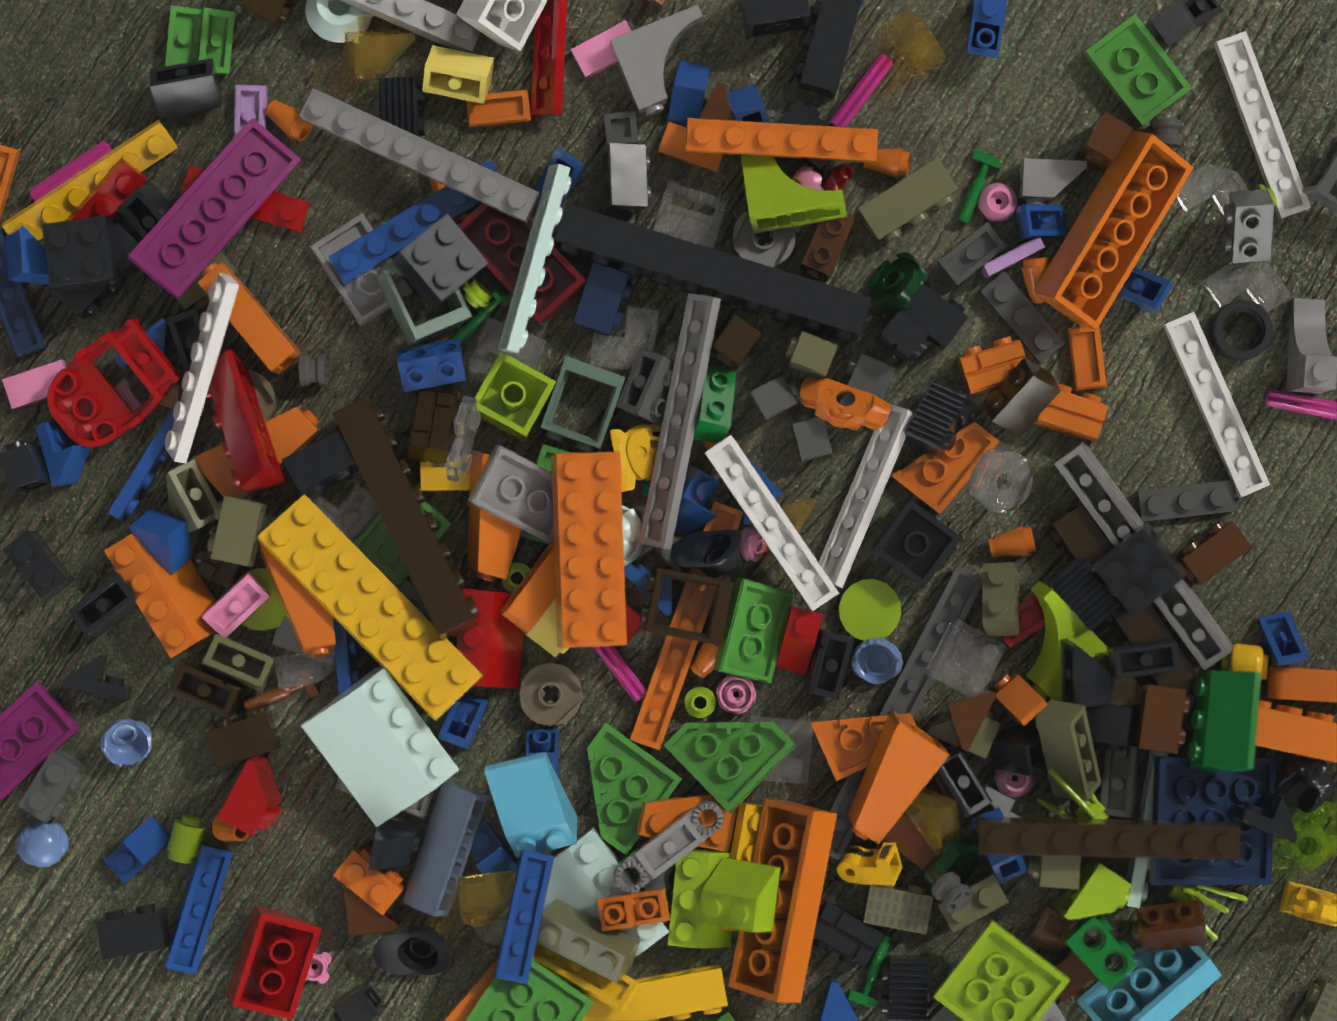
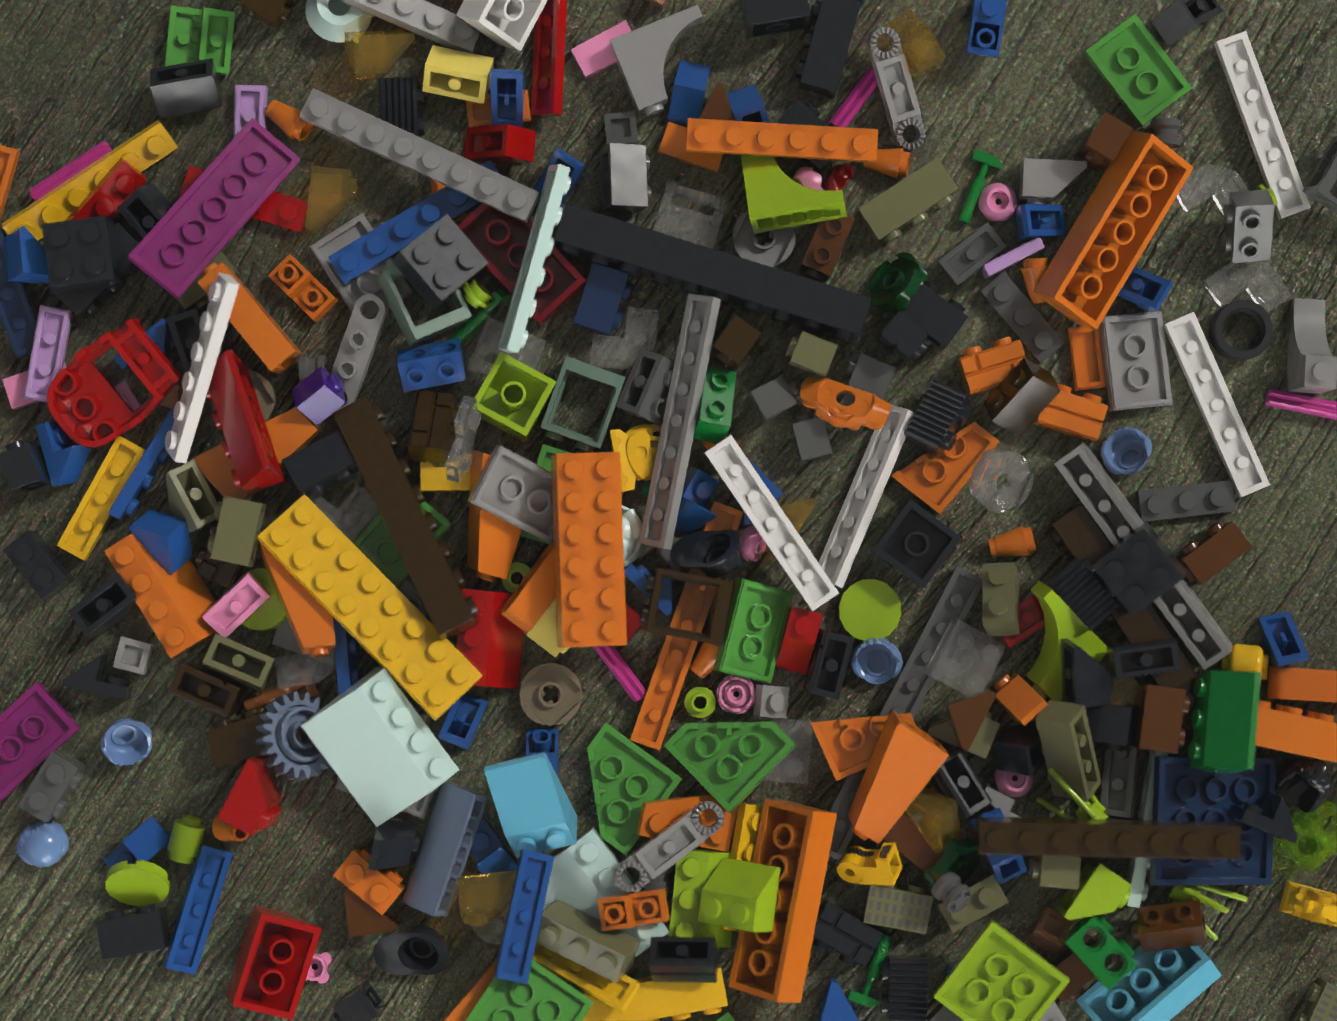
(47, 351): none -> lavender tile
(92, 513): none -> yellow plate
(133, 655): none -> light grey plate
(137, 883): none -> lime tile
(280, 739): none -> sand blue gear
(303, 288): none -> orange slope
(319, 395): none -> dark purple brick
(328, 195): none -> clear yellow slope
(358, 346): none -> light grey plate
(500, 144): none -> red slope
(507, 97): none -> blue slope
(683, 959): none -> black brick
(771, 701): none -> light grey plate
(896, 88): none -> light grey plate
(1126, 451): none -> medium blue hair
(1135, 361): none -> light grey tile

